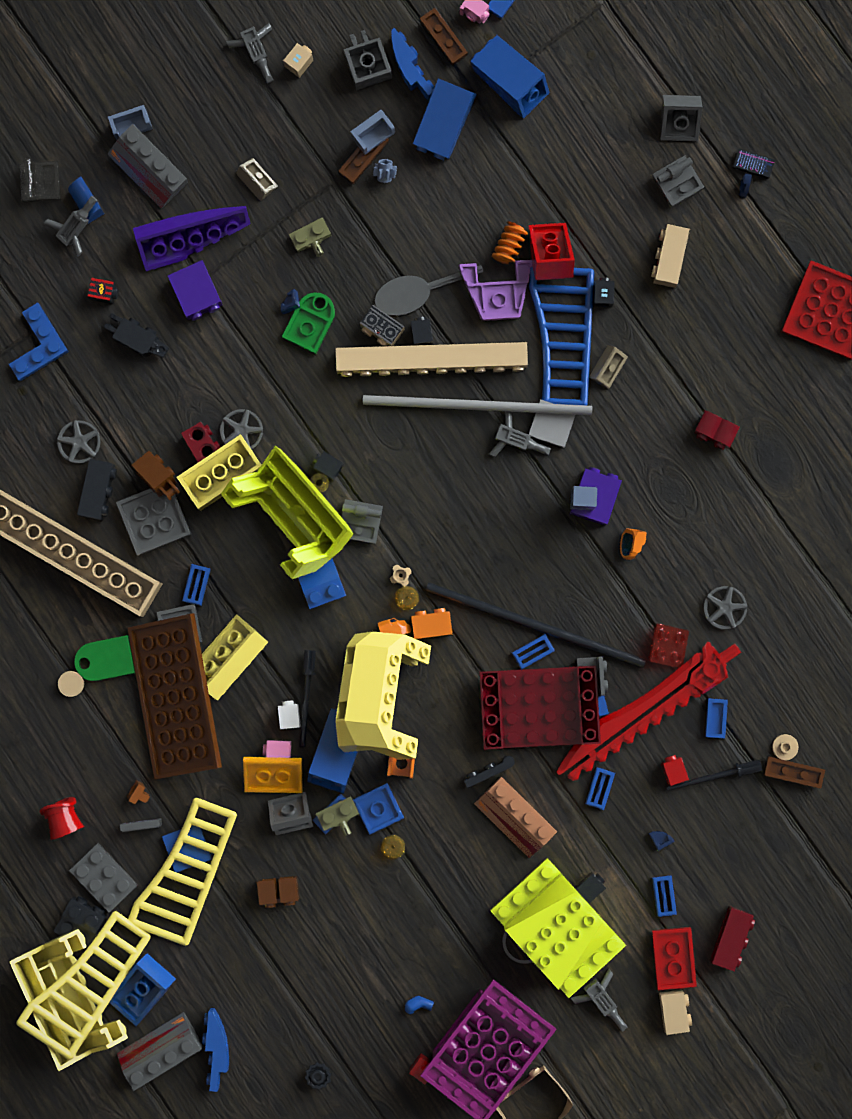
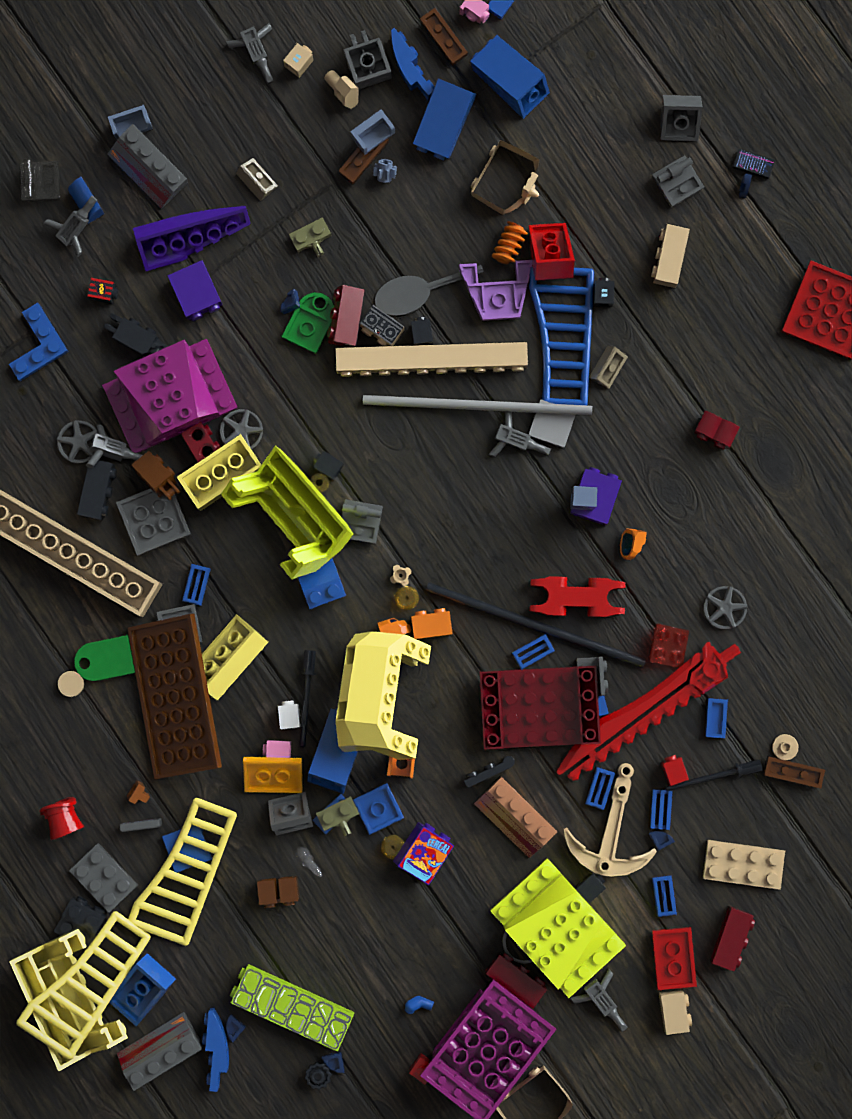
(109, 448): none -> dark grey piece
(168, 393): none -> magenta wedge
(234, 1027): none -> dark blue tile
(291, 1007): none -> lime brick
(303, 855): none -> clear bar
(334, 1062): none -> dark blue tile
(343, 88): none -> tan piece
(345, 316): none -> brick
(424, 852): none -> brick
(516, 979): none -> dark red brick
(528, 190): none -> tan piece
(562, 596): none -> red piece
(609, 842): none -> tan piece
(661, 807): none -> blue tile
(743, 864): none -> tan plate

